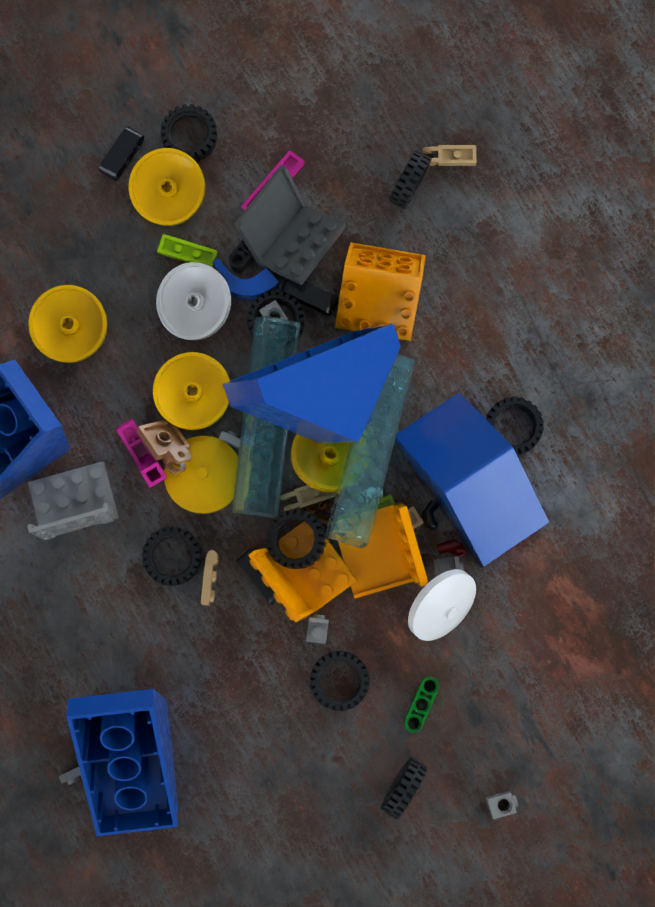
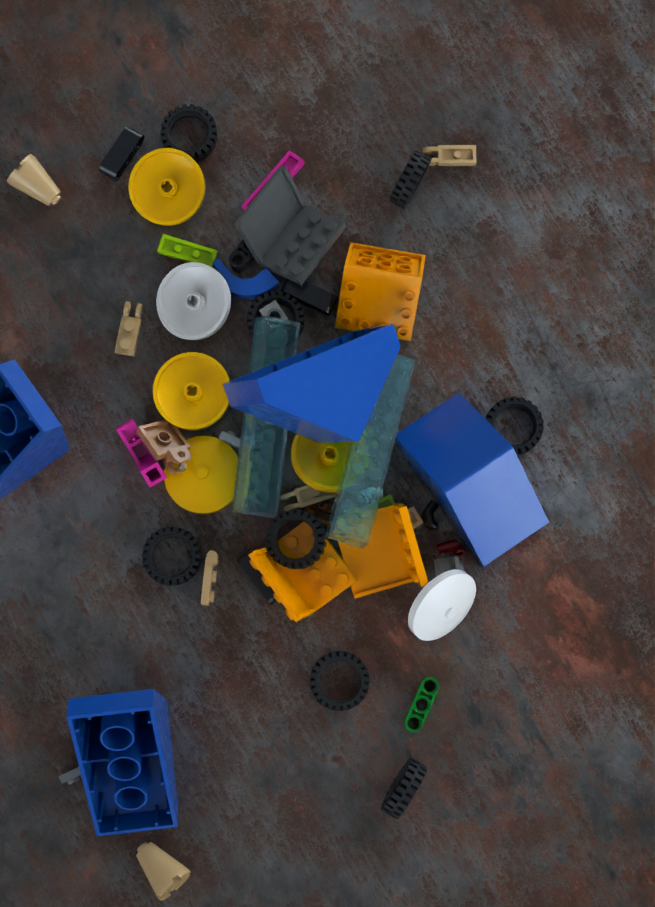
(34, 181): none -> tan cone
(67, 323): yellow dish -> none
(72, 501): light grey bracket -> none
(129, 331): none -> tan hinge
(161, 870): none -> tan cone
(317, 629): light grey bracket -> none
(492, 802): light grey brick -> none

